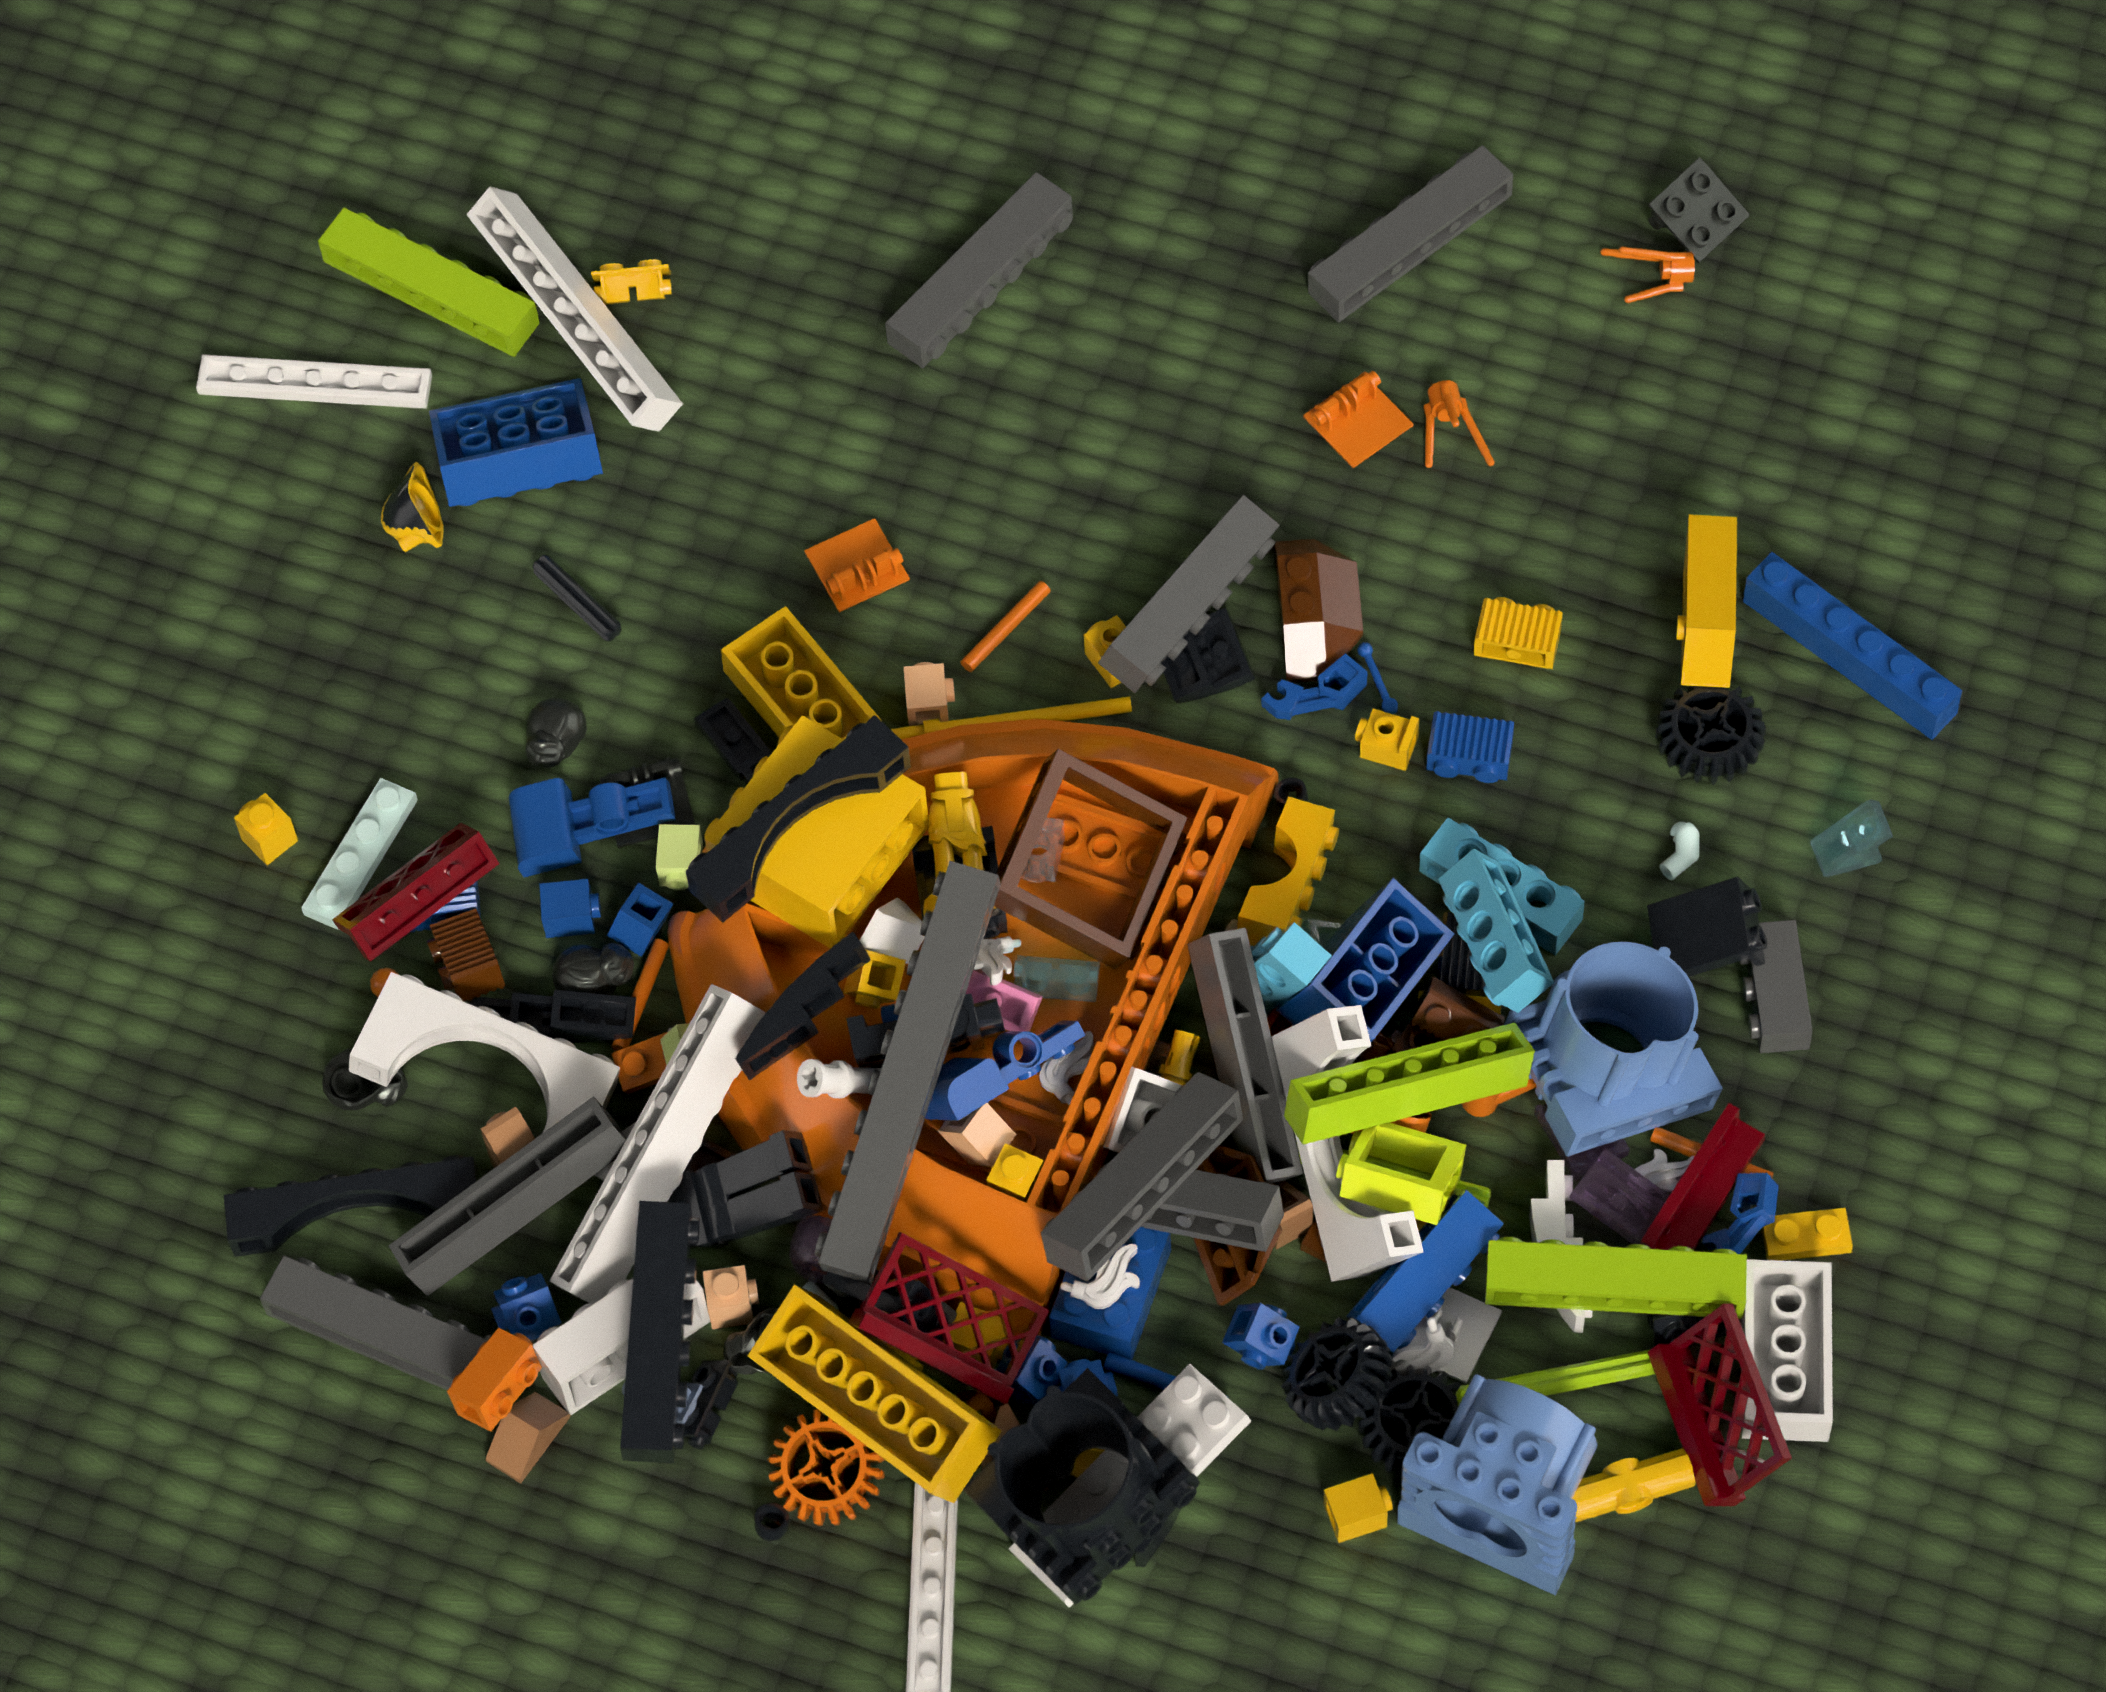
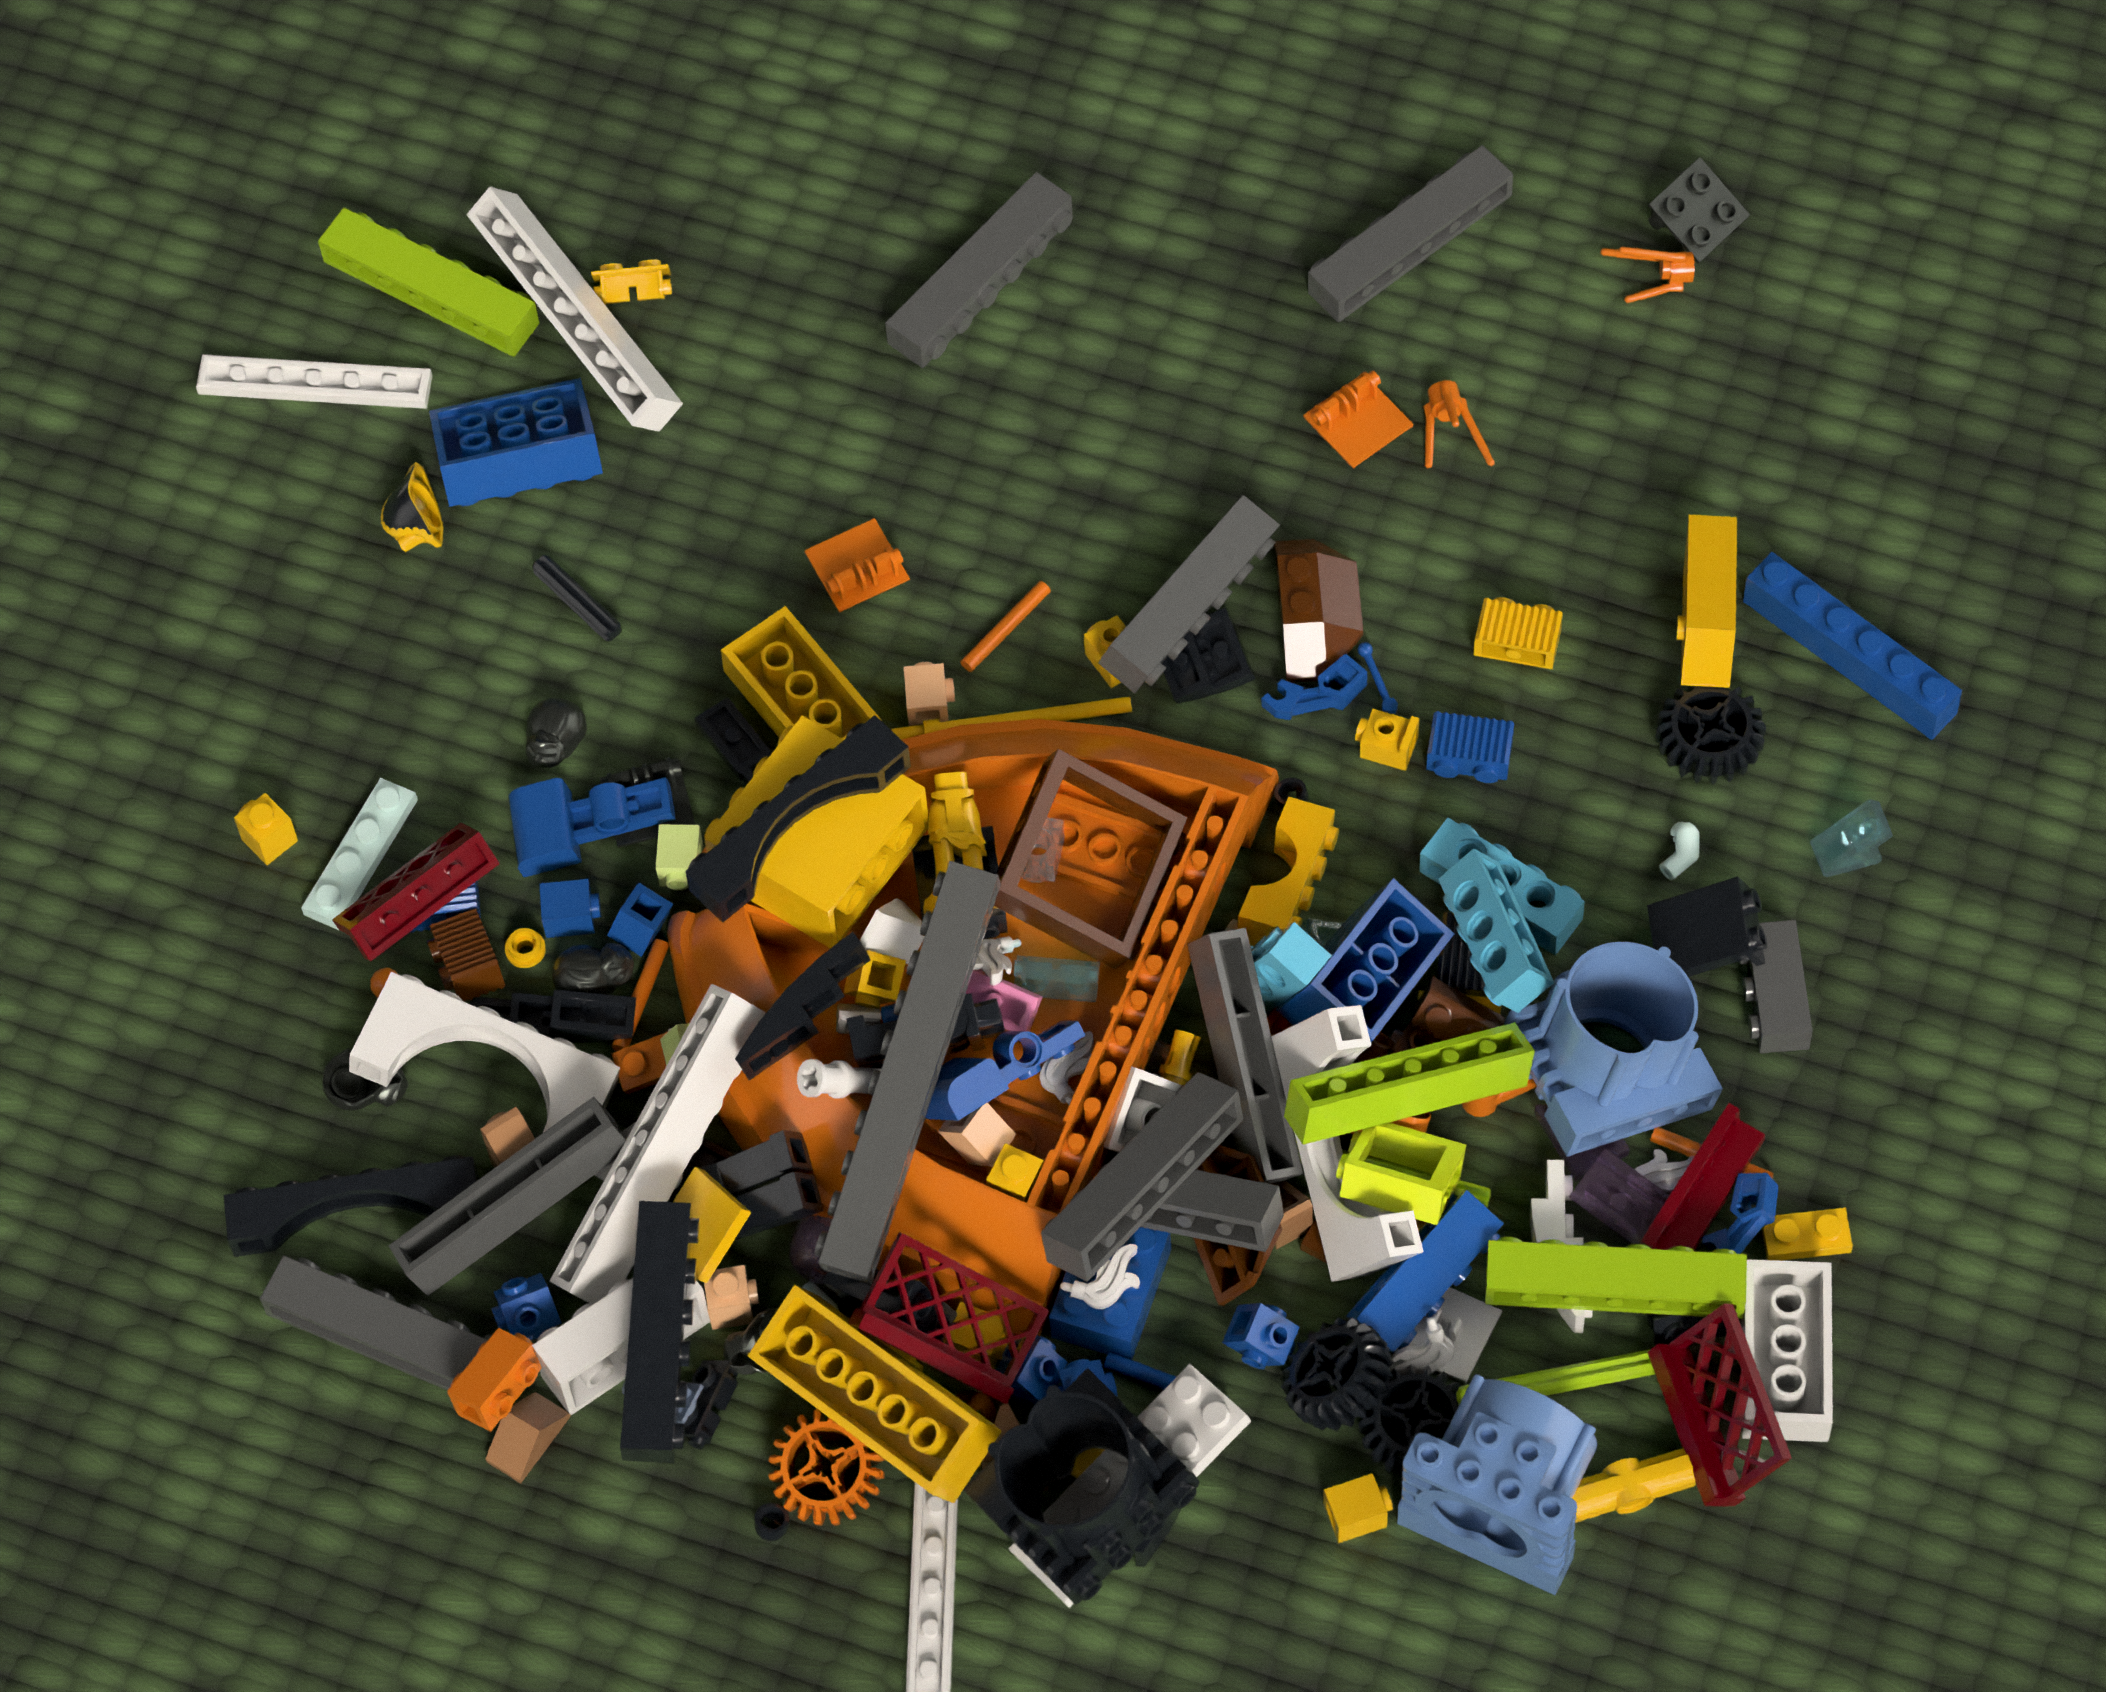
(521, 938): none -> yellow plate
(719, 1217): none -> yellow tile
(844, 1011): none -> white slope

